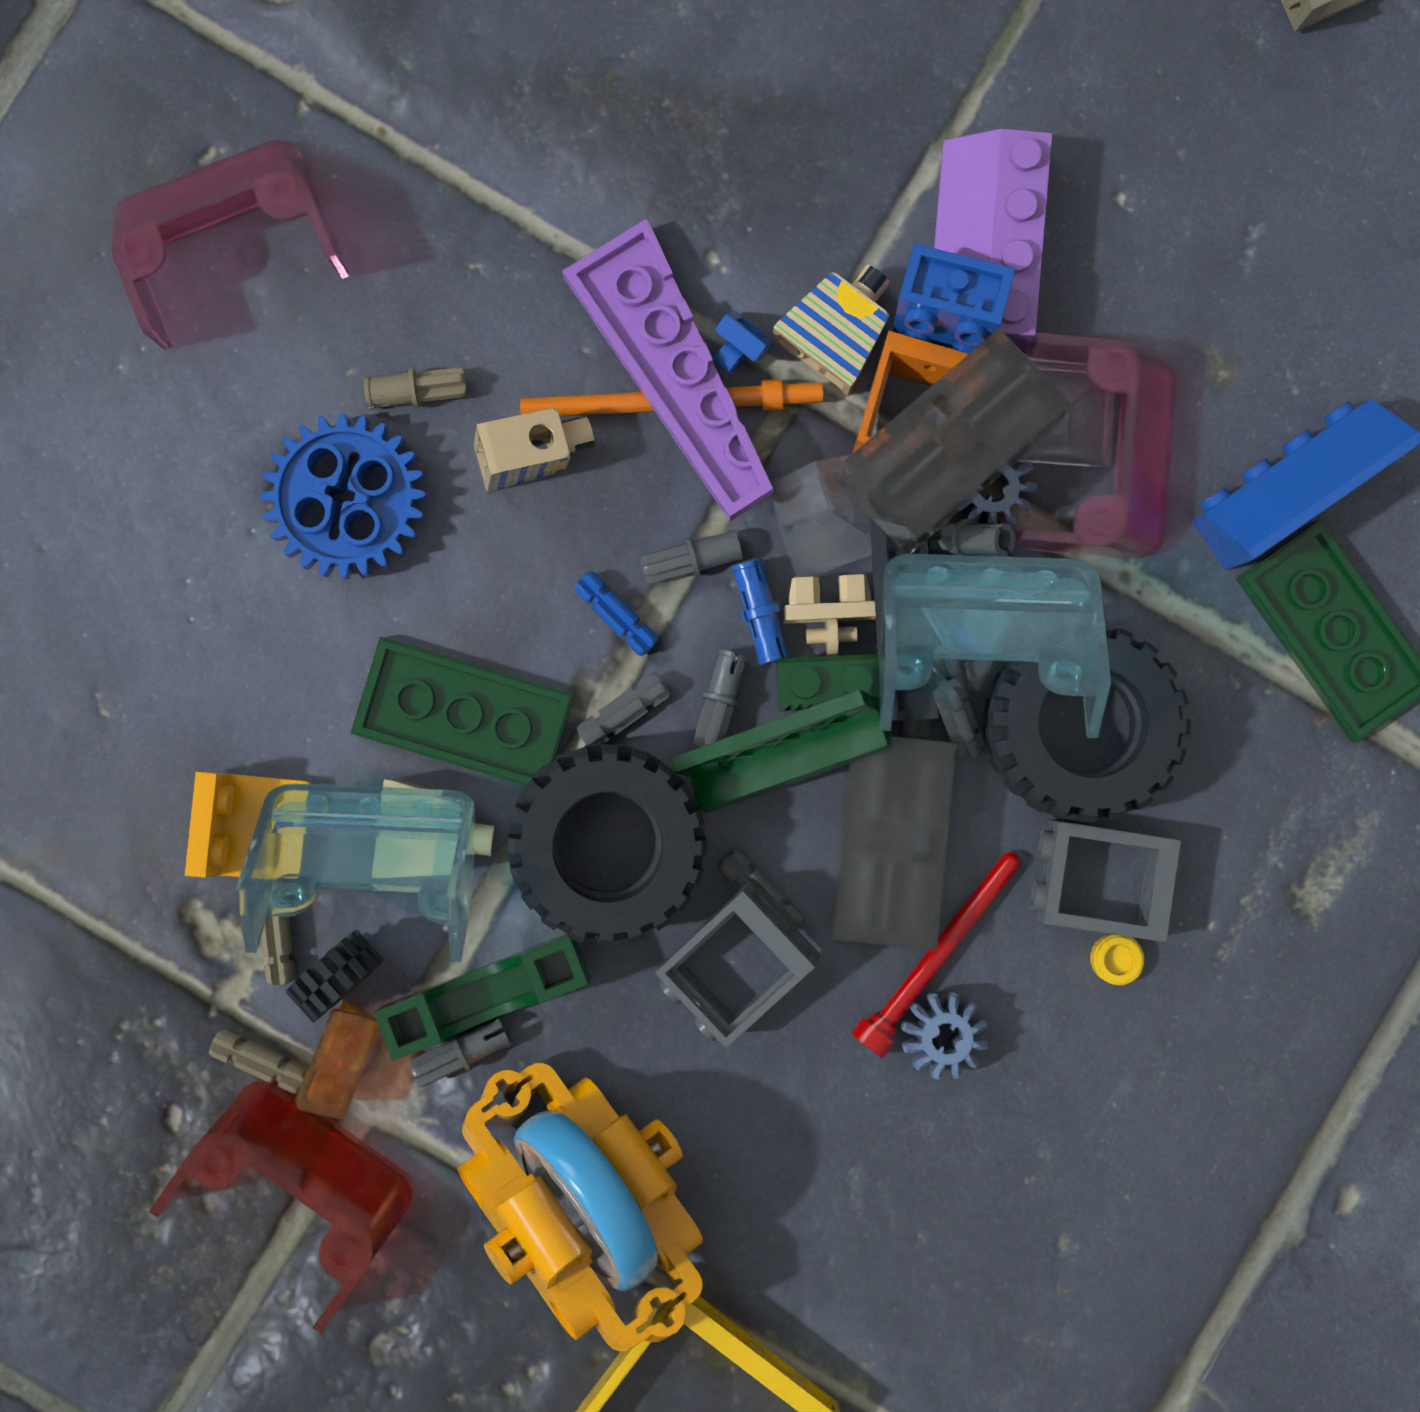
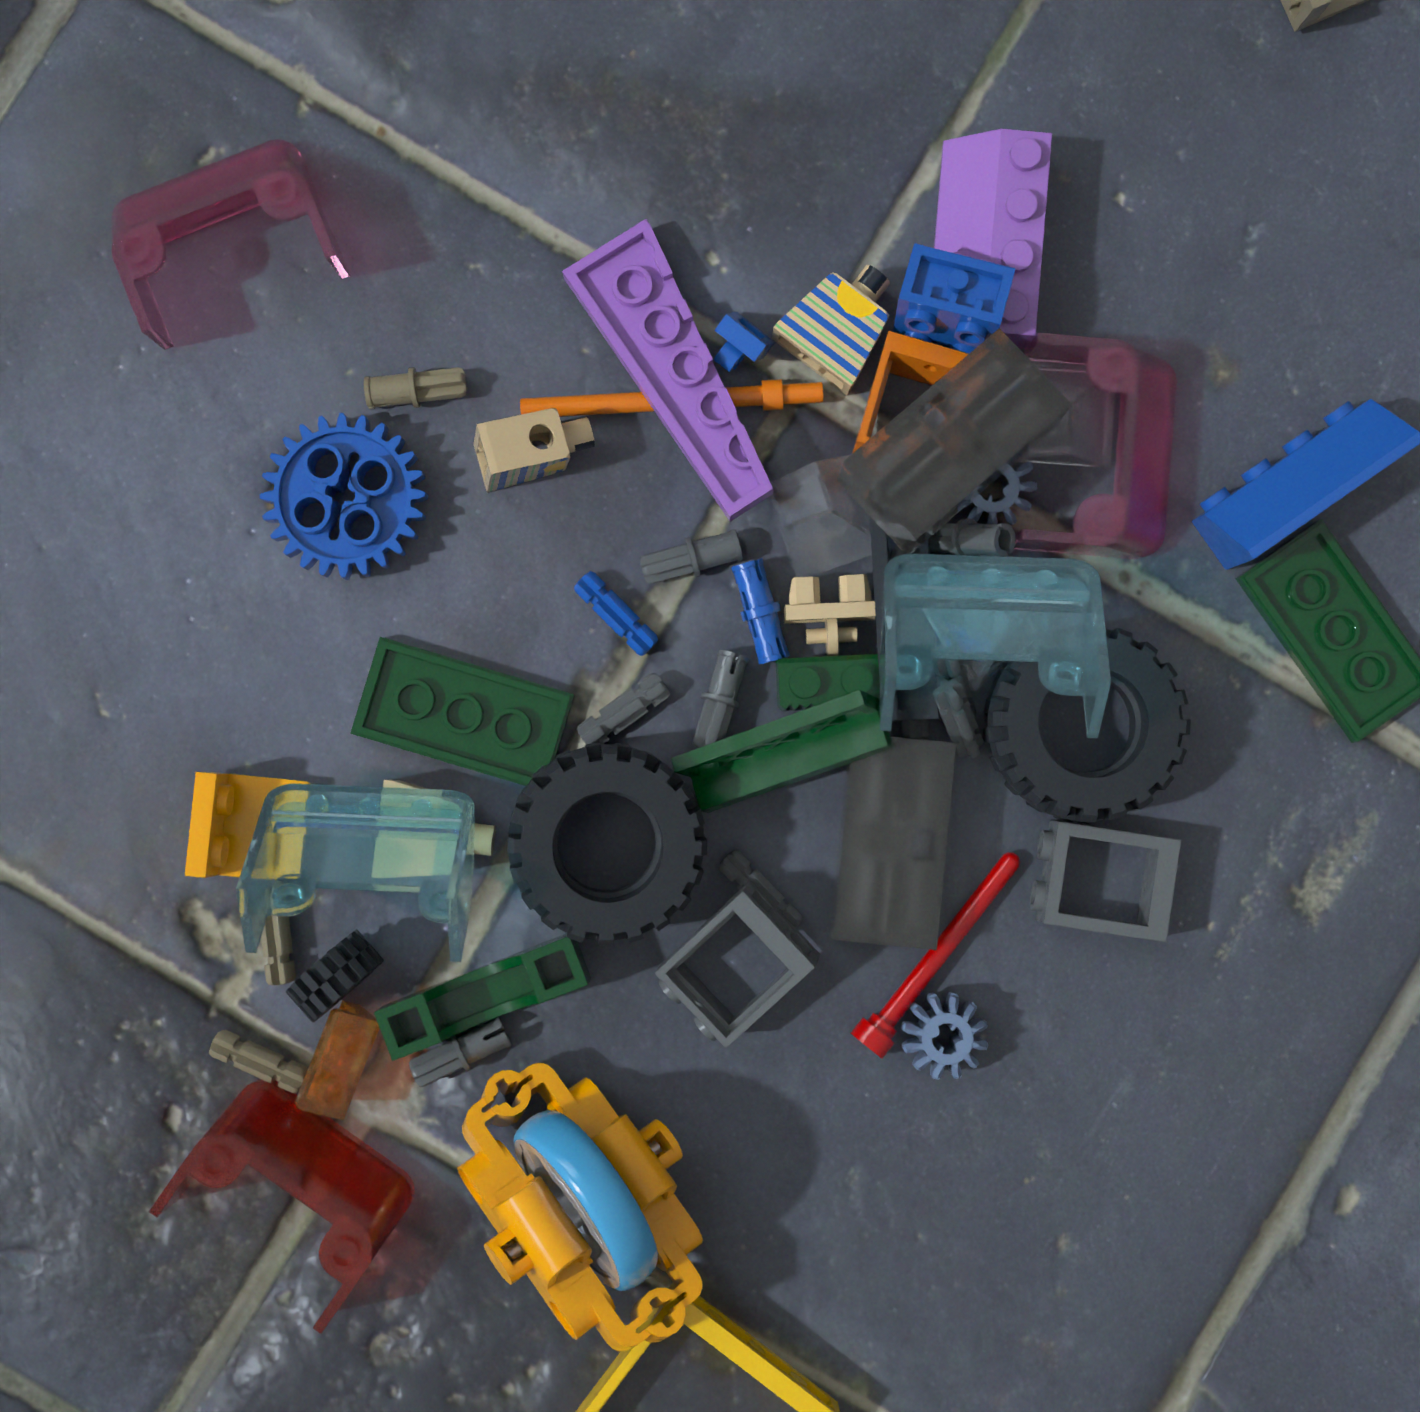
(1117, 959): yellow tile -> none

